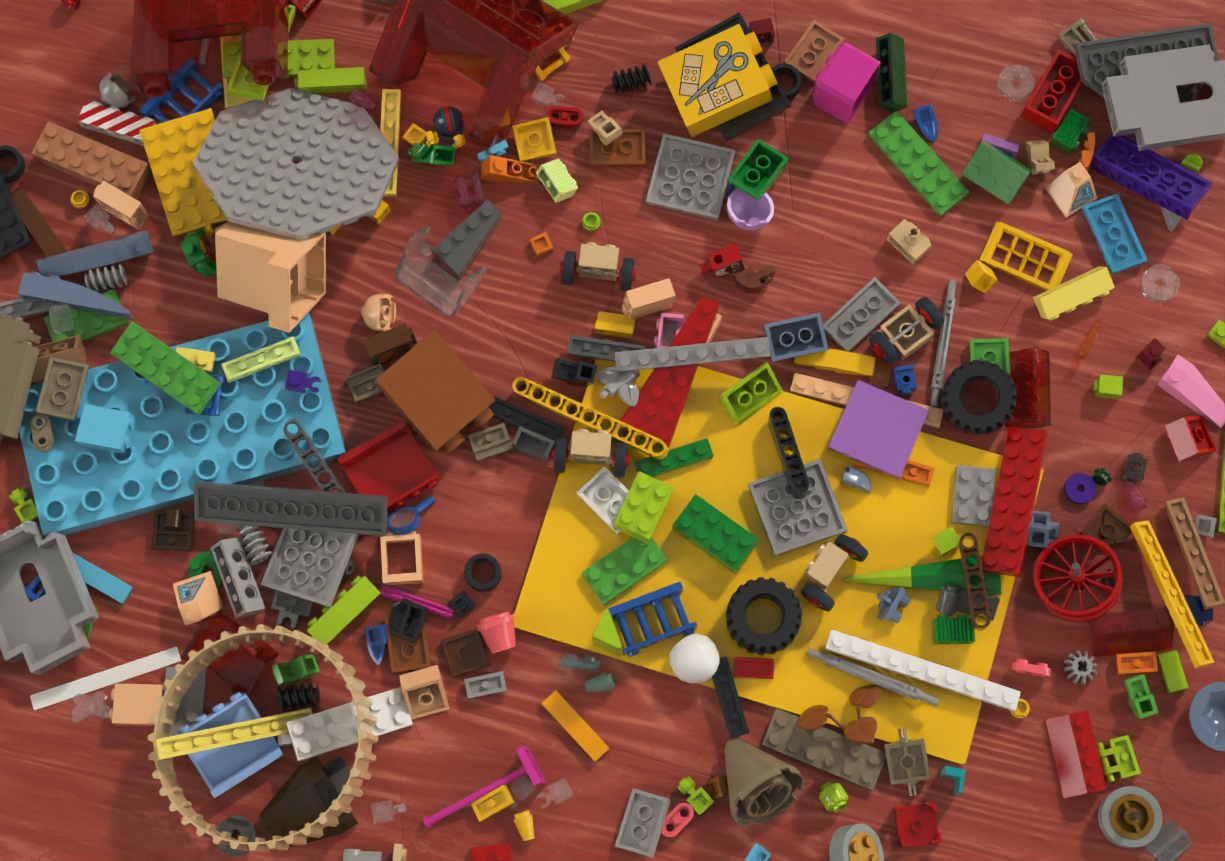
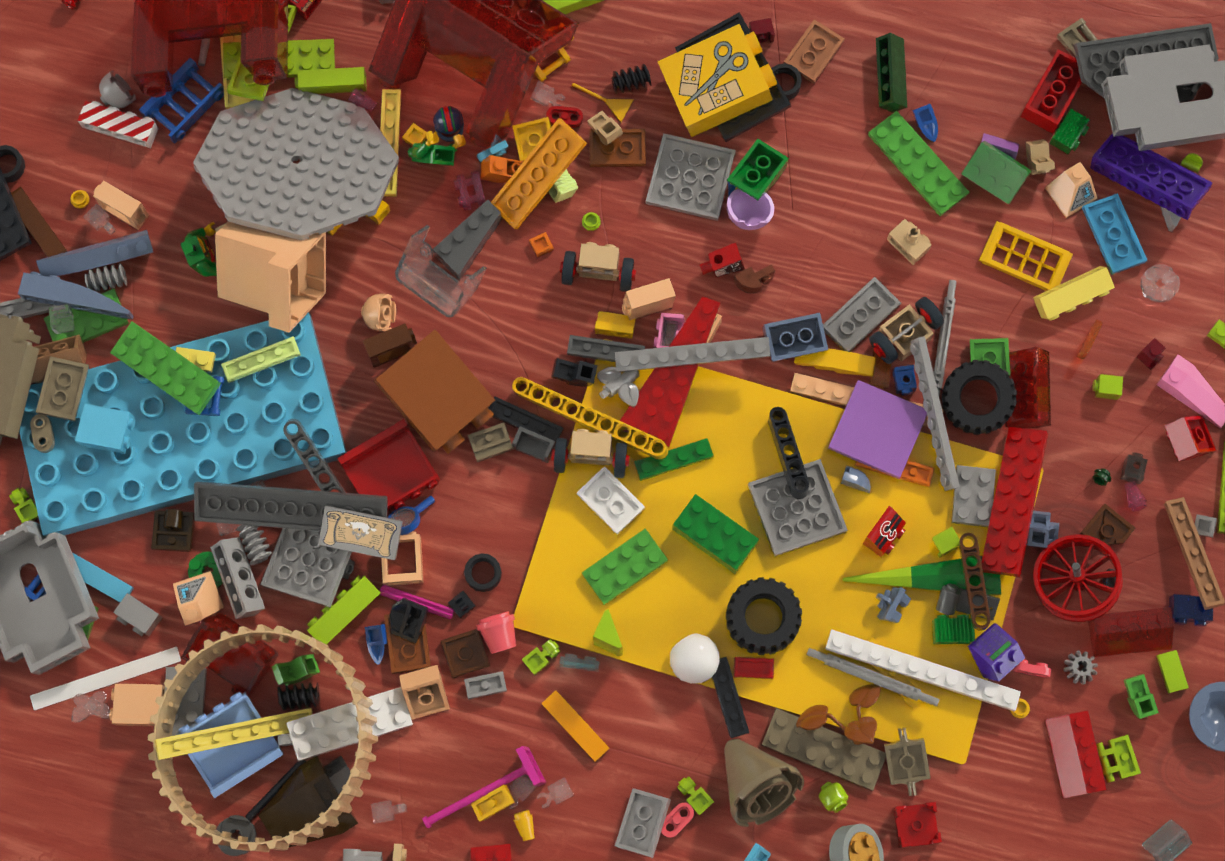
(90, 160): nougat brick -> none
(138, 615): none -> light grey brick
(171, 155): yellow plate -> none
(272, 792): none -> black bar
(290, 608): dark grey plate -> none
(299, 381): dark purple plate -> none
(360, 532): none -> tile
(362, 383): dark tan plate -> none
(537, 660): none -> lime plate
(538, 173): none -> light orange plate
(600, 683): sand green cone -> none
(617, 106): none -> yellow piece
(643, 507): lime brick -> none
(655, 599): blue fence -> none
(717, 787): dark orange tile -> none
(750, 393): lime slope -> none
(828, 563): brick -> none
(844, 82): dark pink plate -> none
(884, 532): none -> red slope
(934, 412): none -> light grey plate
(954, 774): teal panel -> none
(981, 276): yellow panel -> none
(996, 653): none -> dark purple slope
(1020, 73): clear plate -> none
(1085, 482): dark purple piece -> none
(1088, 152): orange slope -> none
(1130, 817): wheel -> none
(1136, 663): orange plate -> none
(1172, 594): yellow plate -> none

